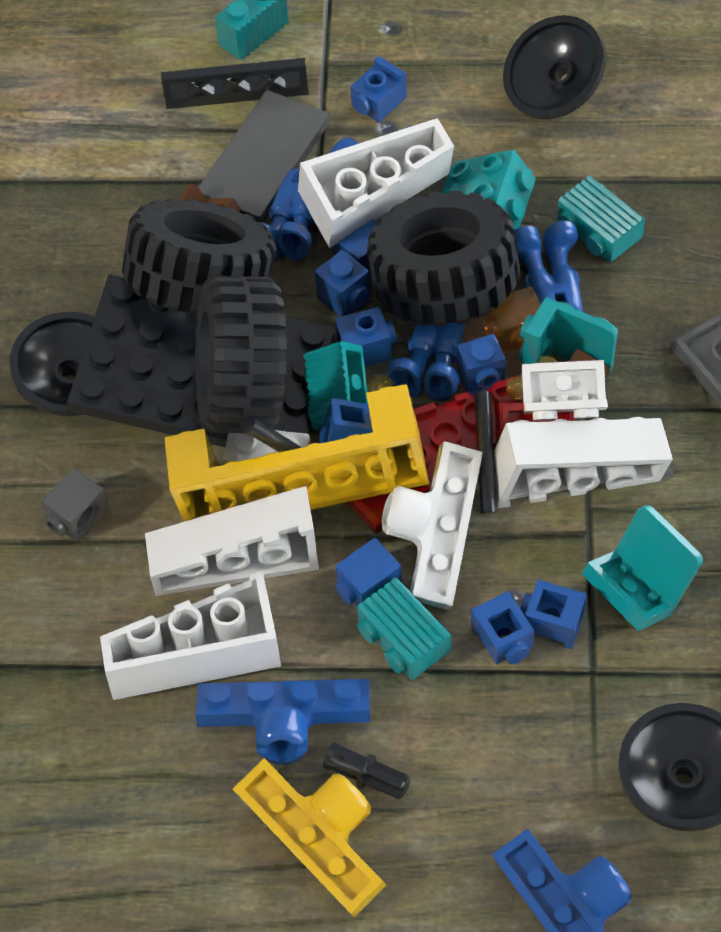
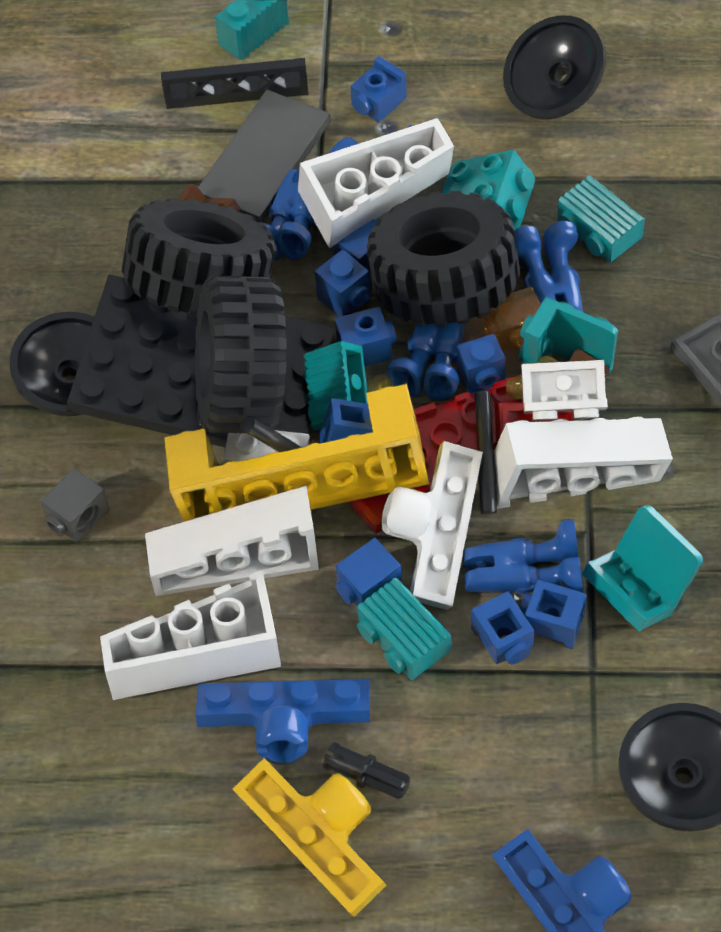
(506, 567): none -> blue piece

